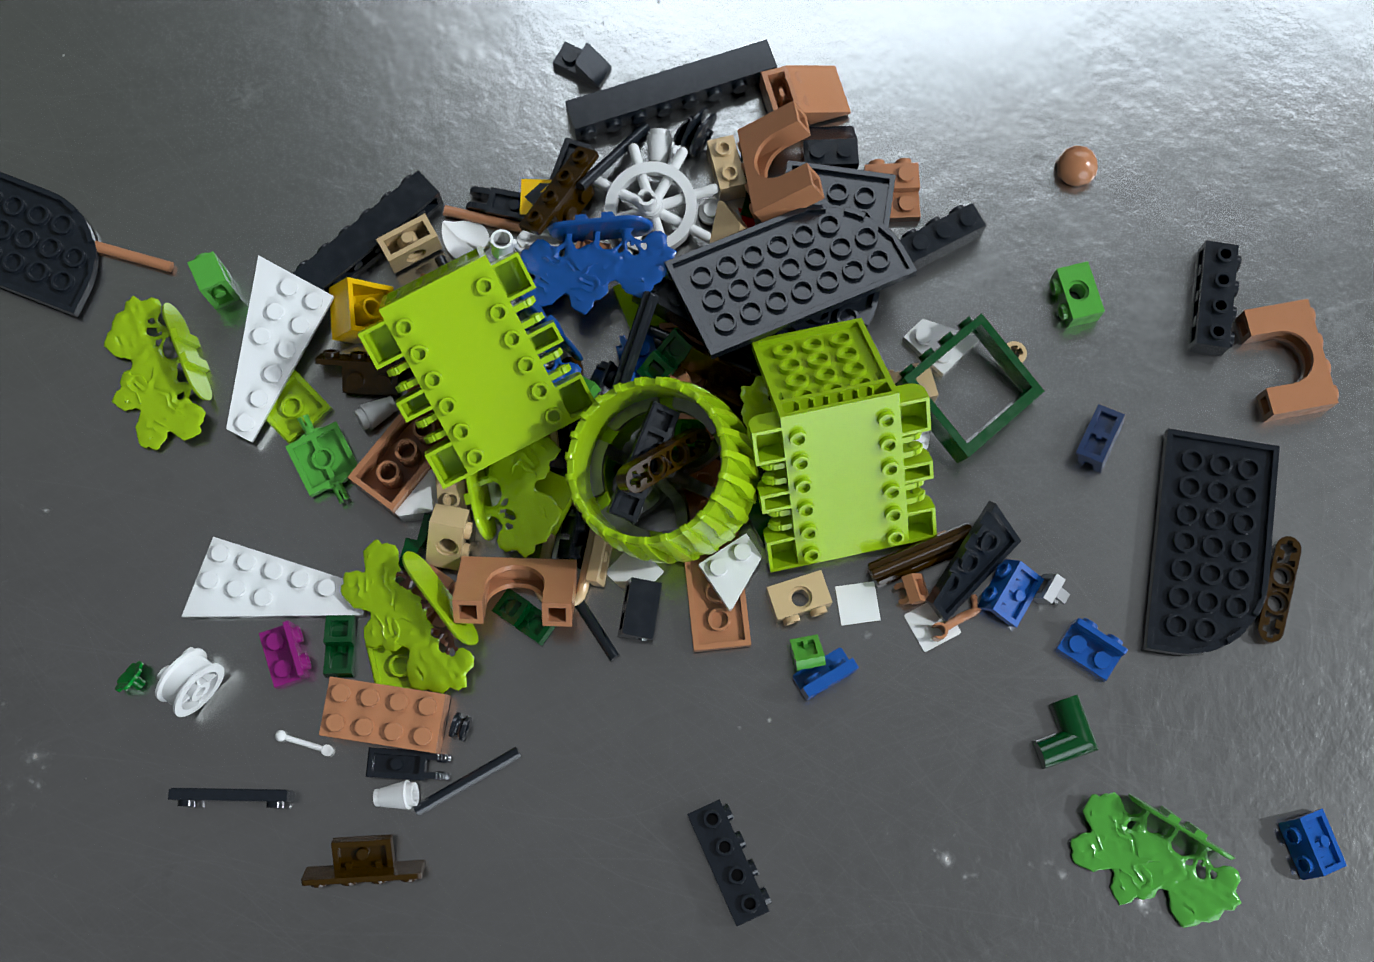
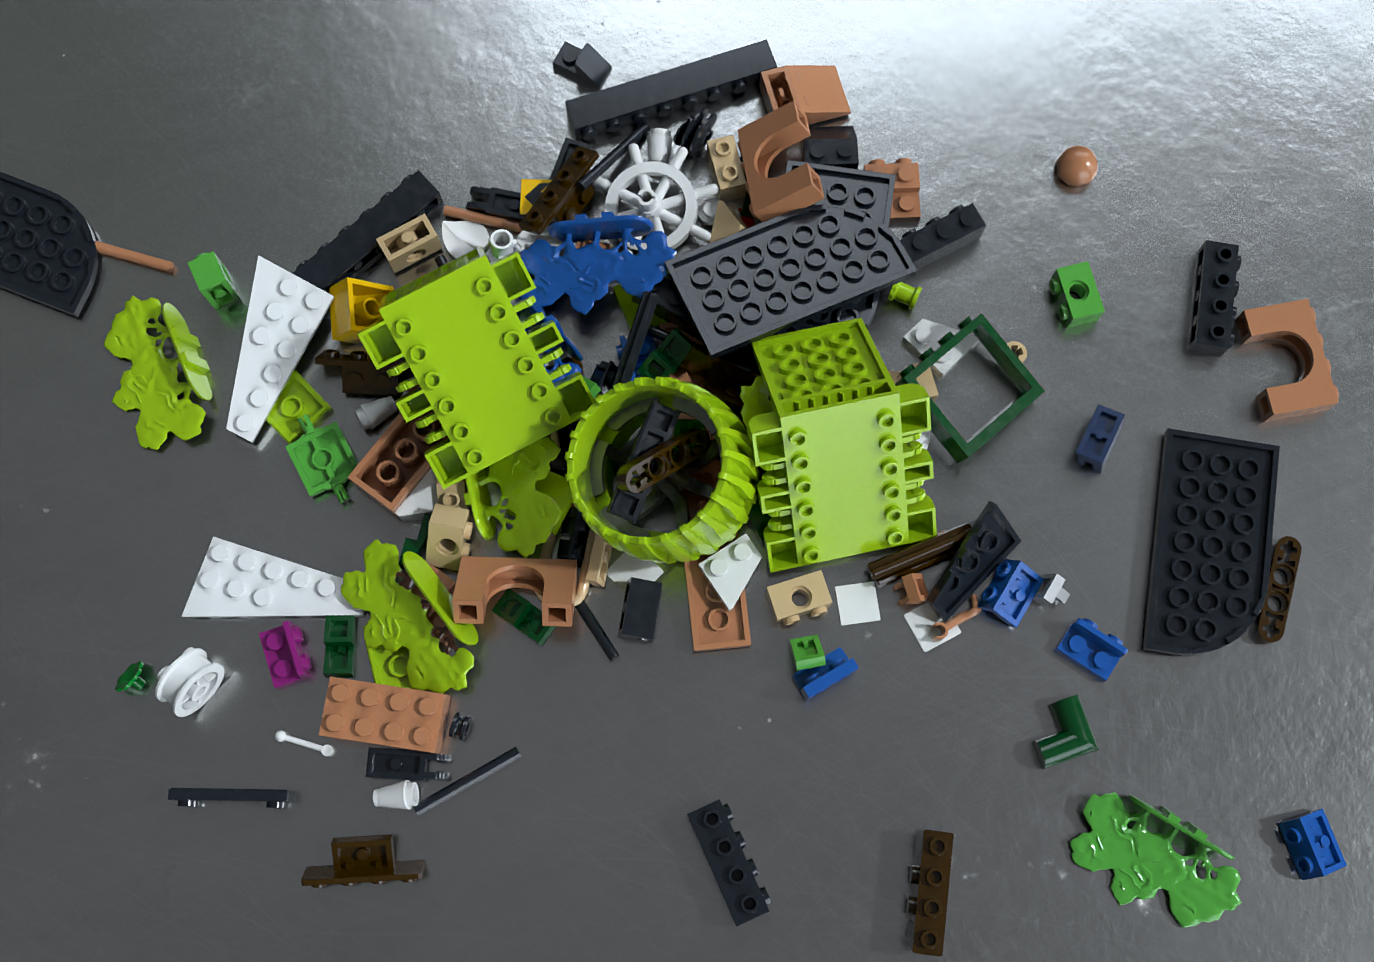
(905, 294): none -> lime bush
(930, 892): none -> dark brown bracket

